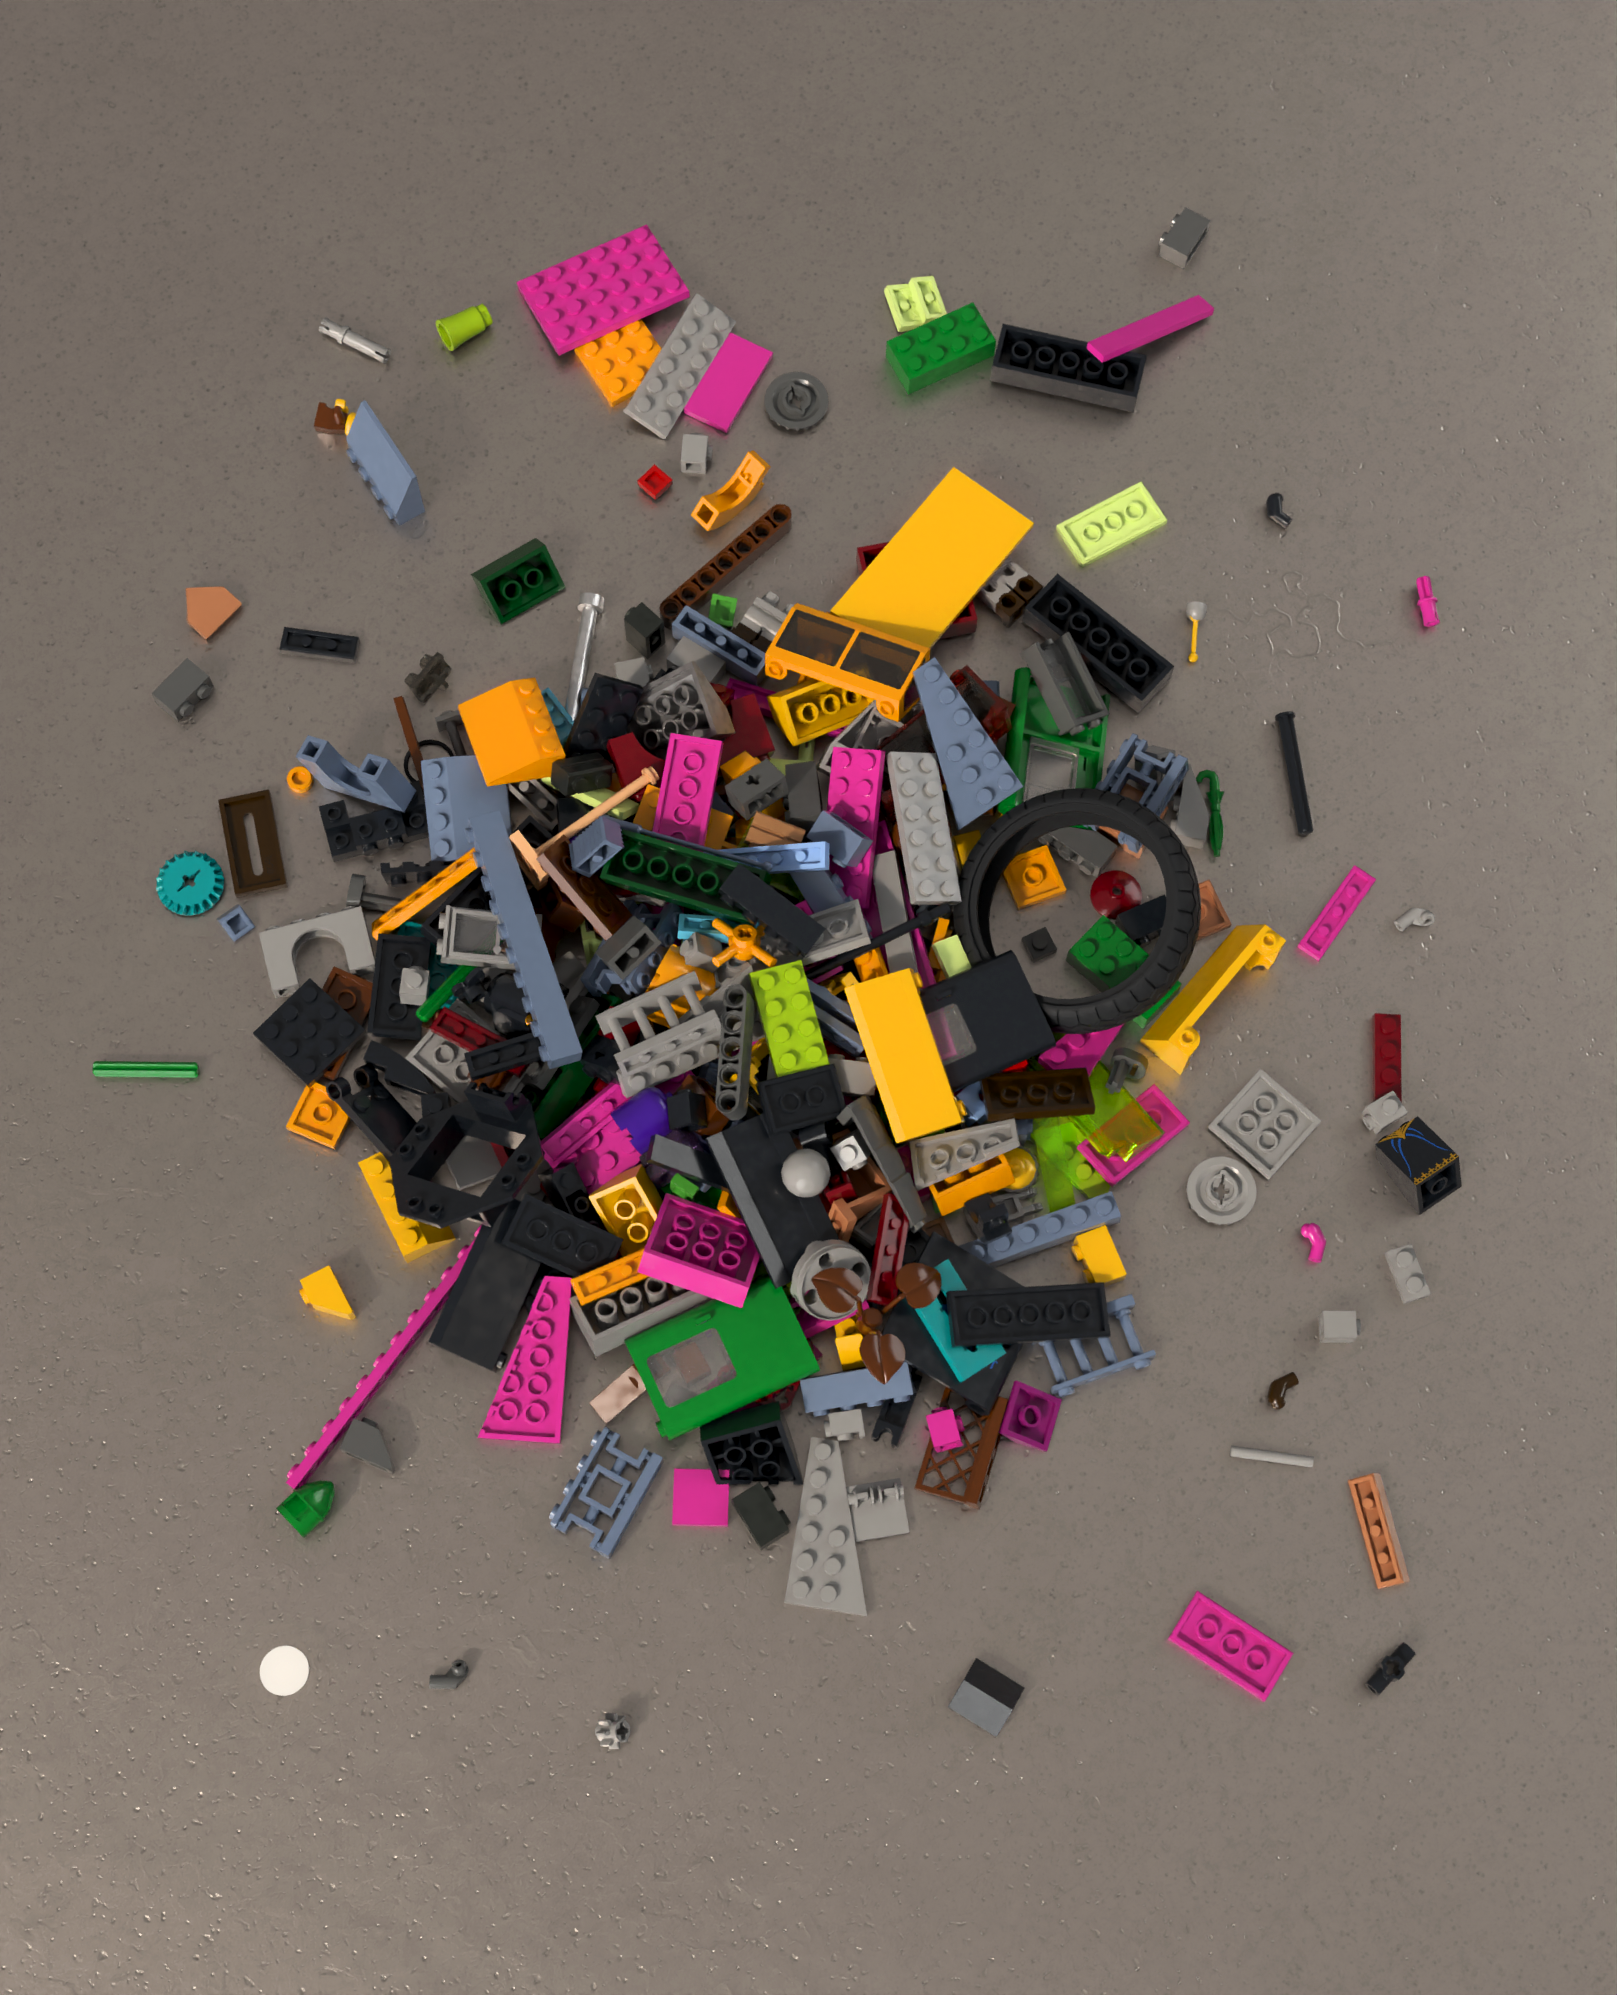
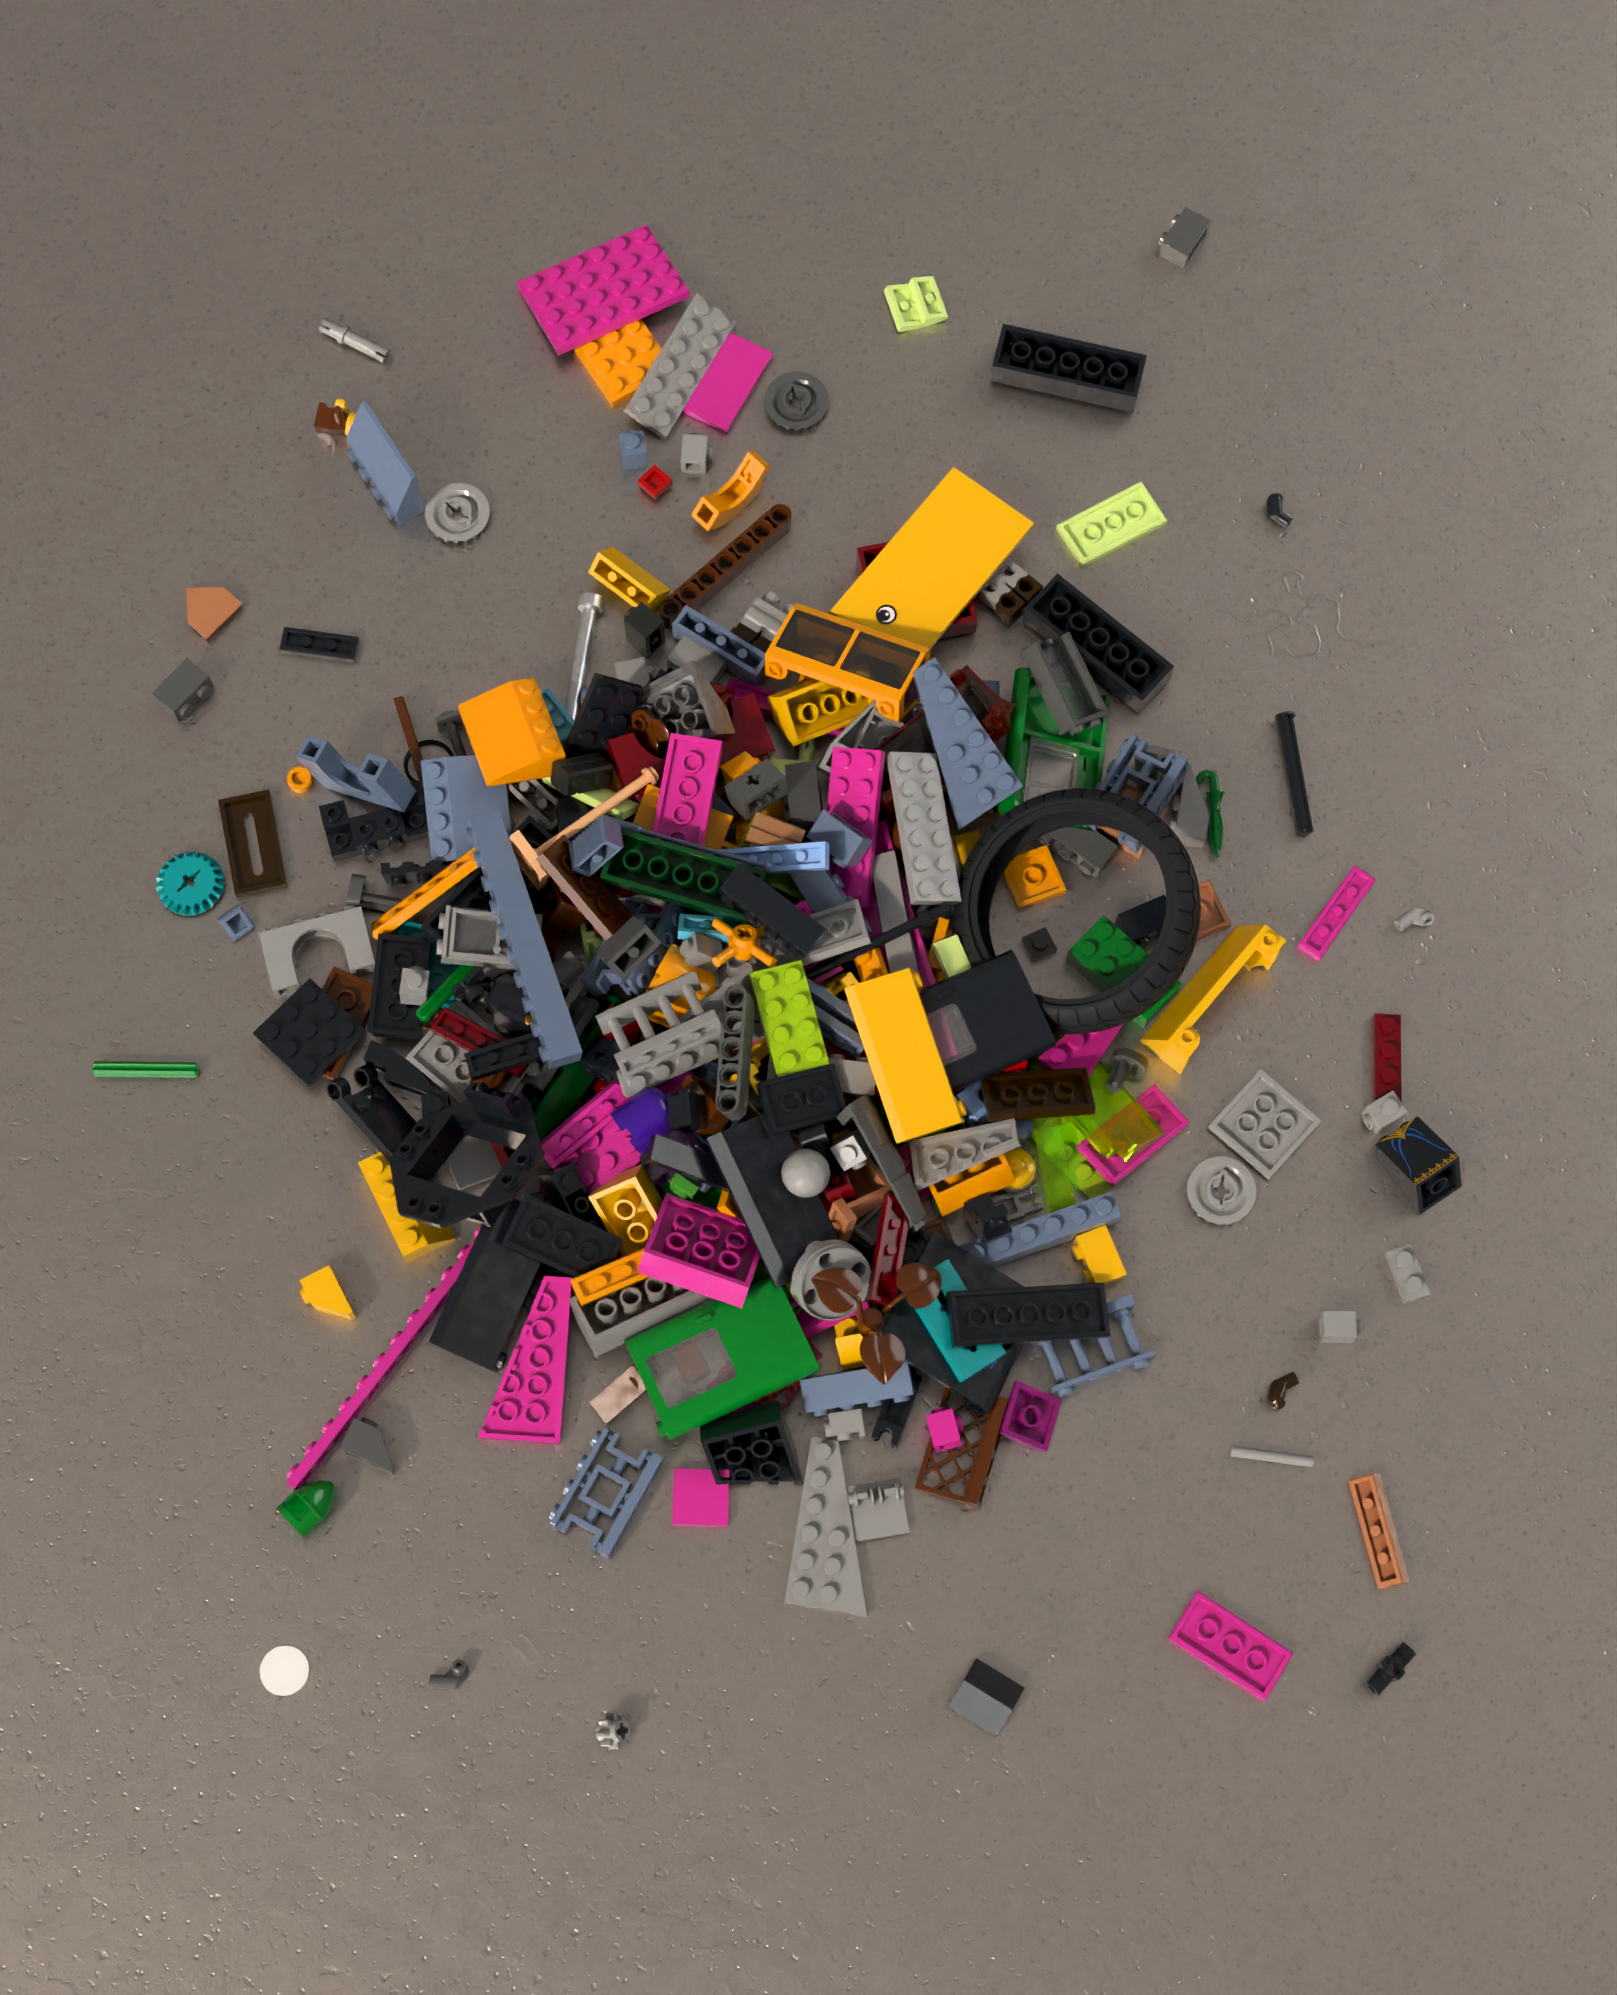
(318, 1117): light orange plate -> none
(431, 677): clear smoke hips -> none
(457, 497): none -> light grey gear
(463, 325): lime plant -> none
(518, 580): dark green slope -> none
(628, 579): none -> yellow brick
(633, 450): none -> sand blue brick
(649, 730): none -> reddish brown plate
(722, 610): bright green bracket -> none
(760, 1515): pearl dark grey brick -> none
(886, 614): none -> black sticker
(940, 348): green brick -> none
(1108, 903): dark red dish -> none
(1150, 328): dark pink tile -> none
(1195, 612): hinge -> none
(1317, 1239): dark pink arm -> none
(1427, 602): dark pink axle -> none

